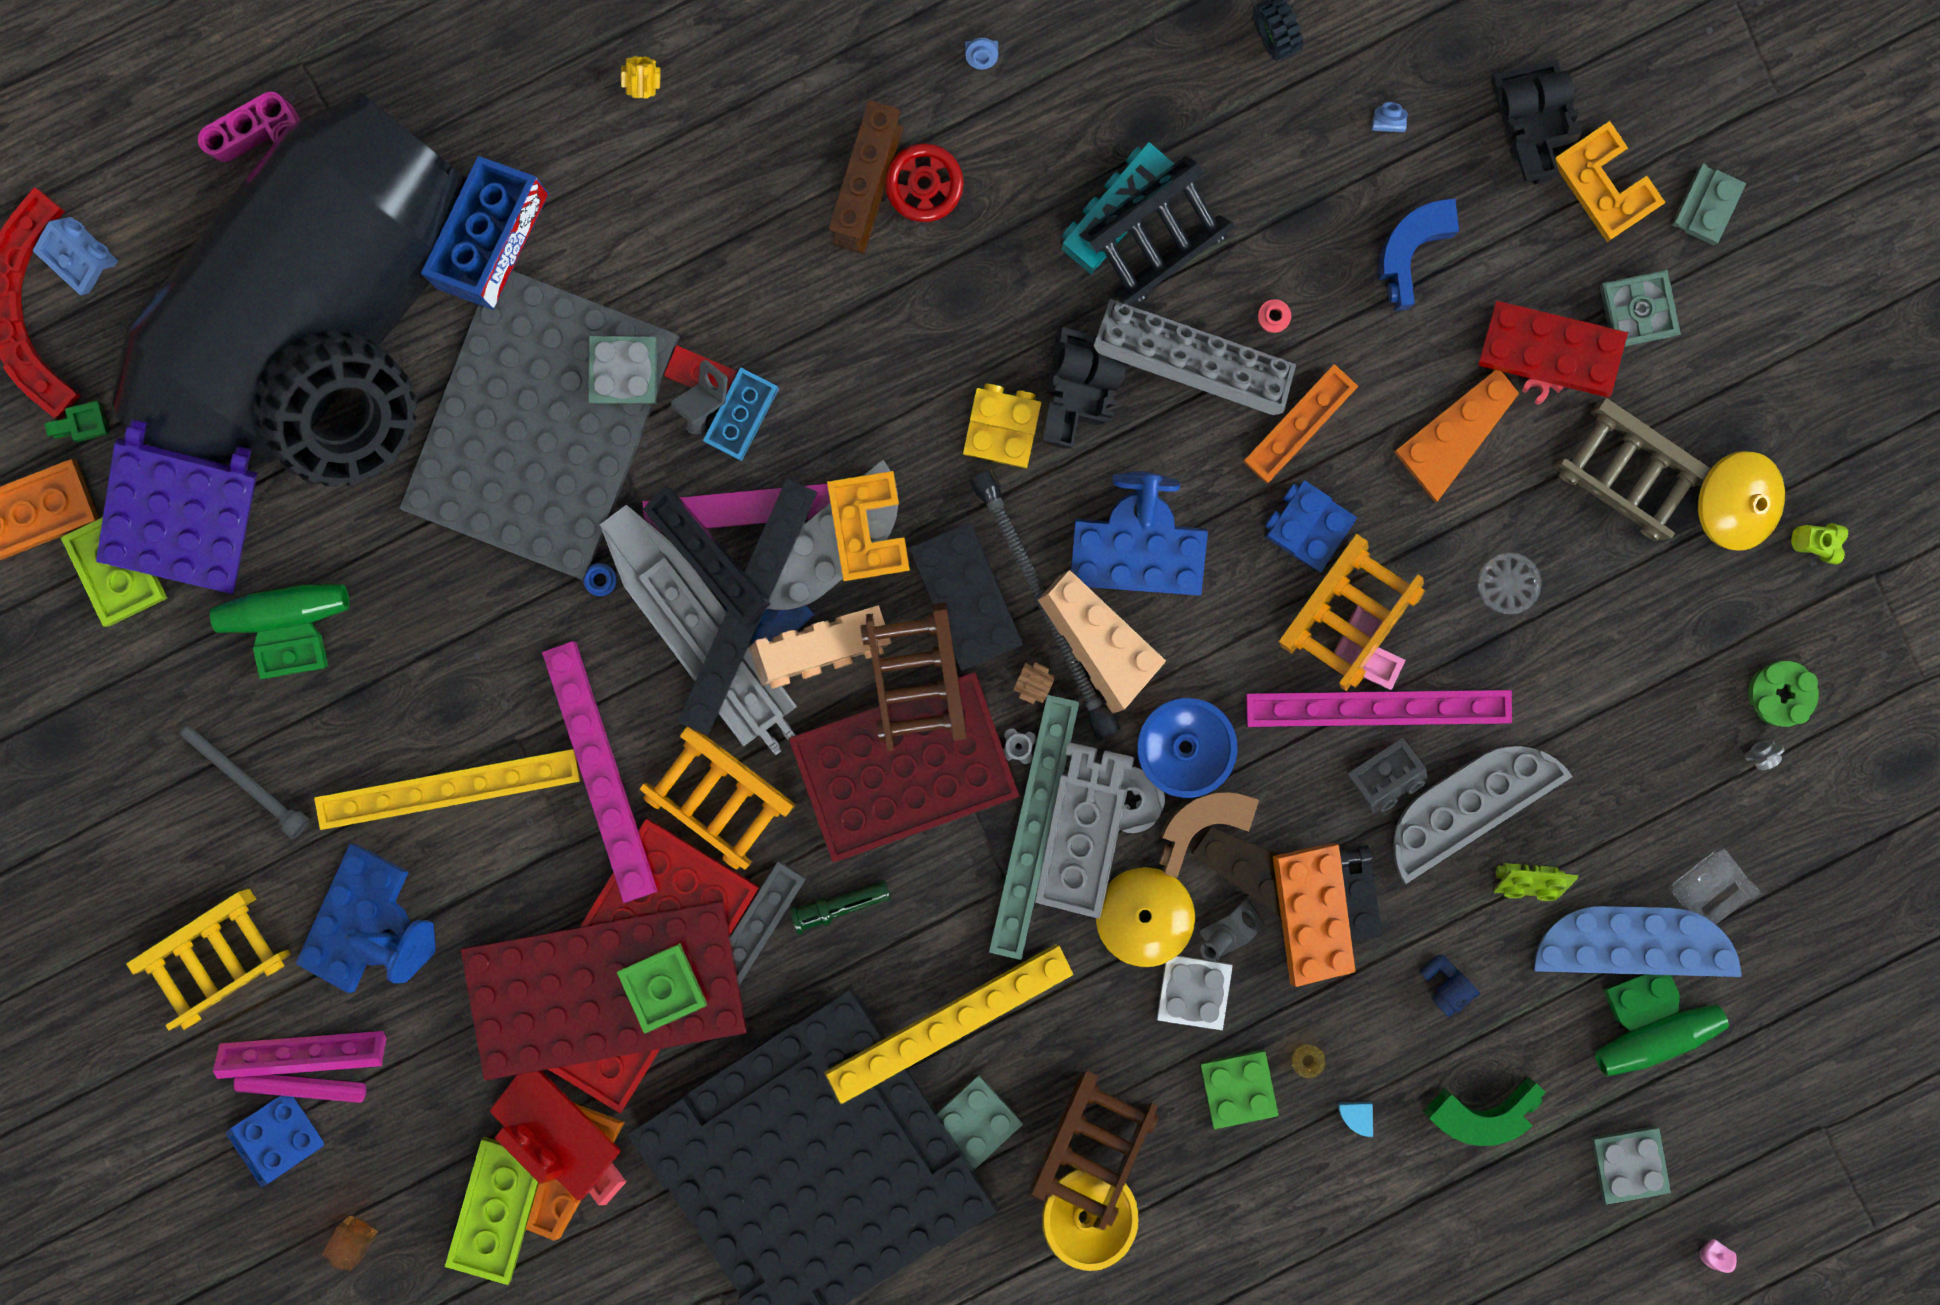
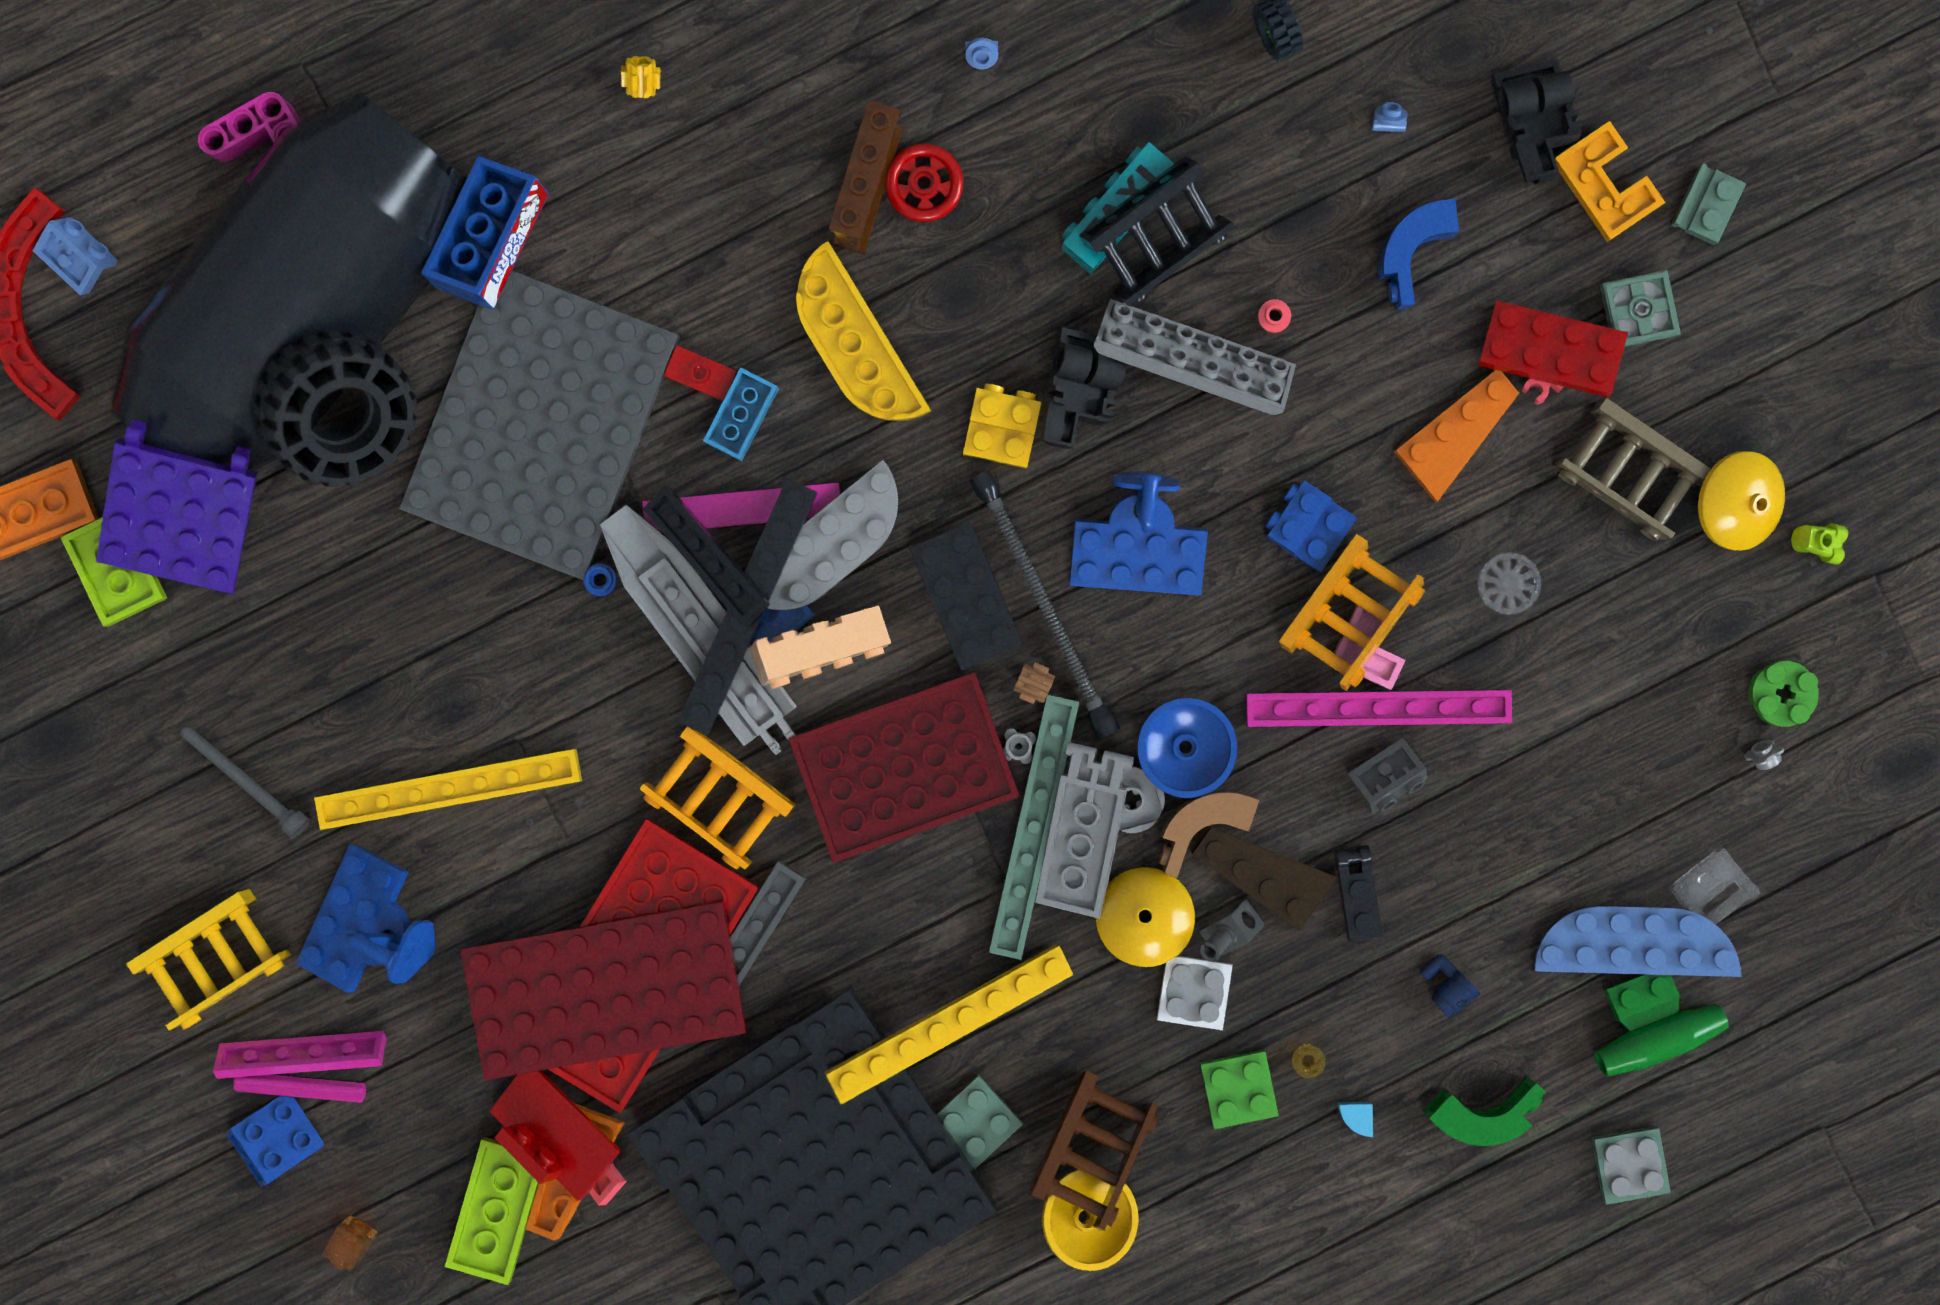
(82, 422): green plate -> none
(283, 625): green plate -> none
(599, 772): dark pink plate -> none
(622, 370): light grey piece -> none
(662, 988): bright green plate -> none
(701, 399): dark grey bracket -> none
(825, 910): dark green pin -> none
(849, 504): light orange plate -> none
(853, 341): none -> yellow plate
(940, 656): reddish brown fence -> none
(1104, 643): light nougat wedge -> none
(1300, 424): orange plate -> none
(1314, 914): orange plate -> none
(1471, 805): light grey plate -> none
(1541, 881): lime hinge -> none
(1718, 1256): bright pink piece -> none

